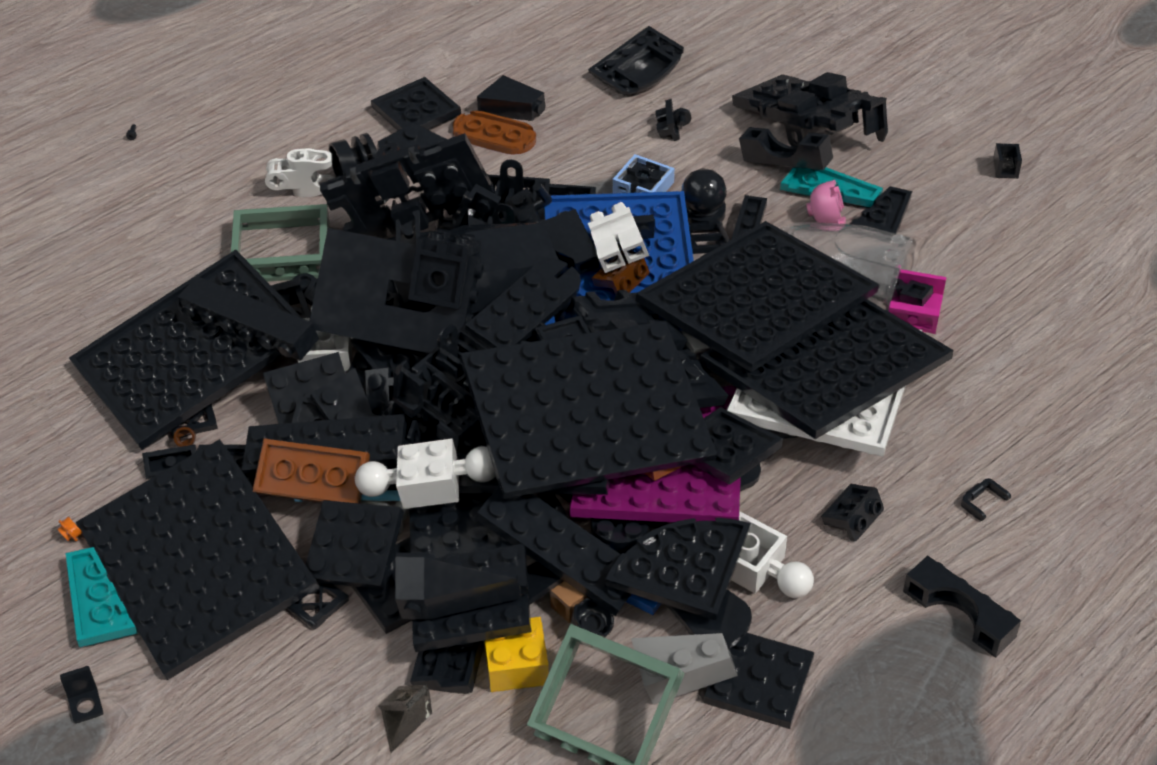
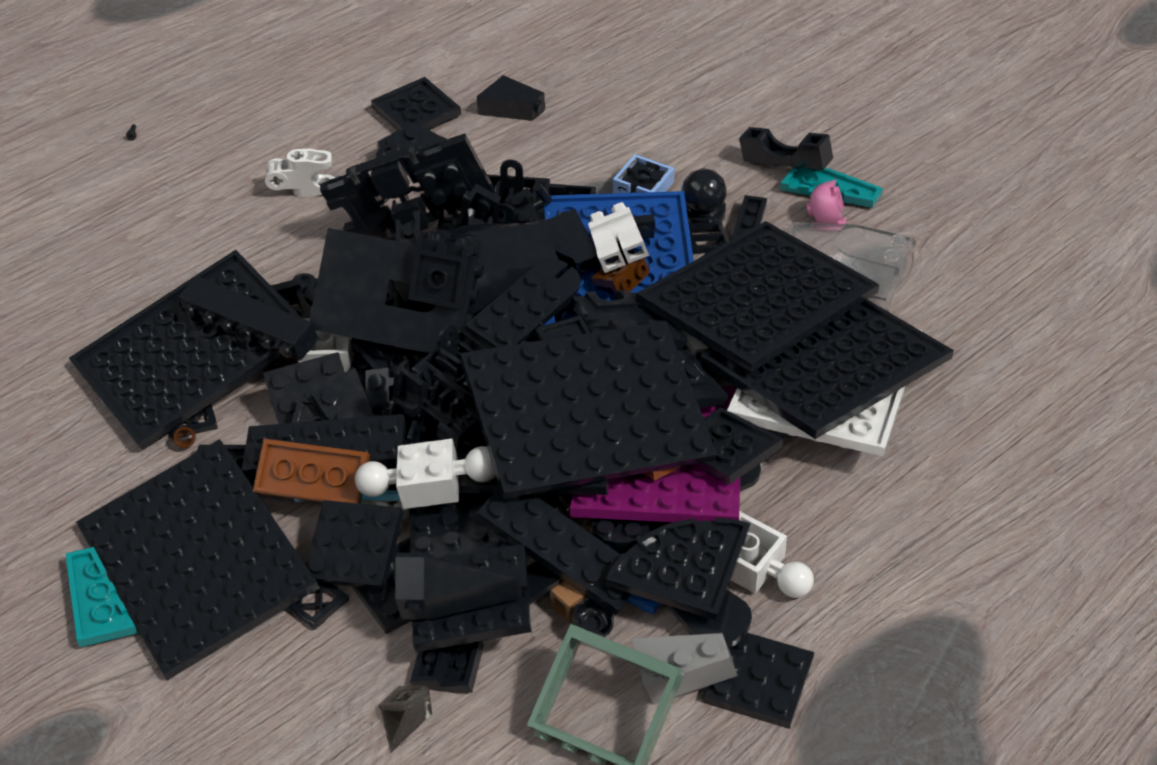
(69, 529): orange plate -> none
(80, 687): black bracket -> none
(161, 460): black slope -> none
(282, 267): sand green window -> none
(344, 156): black wheel -> none
(495, 132): dark orange tile -> none
(517, 660): yellow piece -> none
(639, 62): black slope -> none
(670, 120): black hips -> none
(814, 104): black piece -> none
(854, 510): black bracket -> none
(887, 210): black wing -> none
(913, 292): black plate -> none
(921, 317): dark pink panel -> none
(934, 584): black arch -> none
(978, 489): black piece -> none
(1007, 160): black window -> none

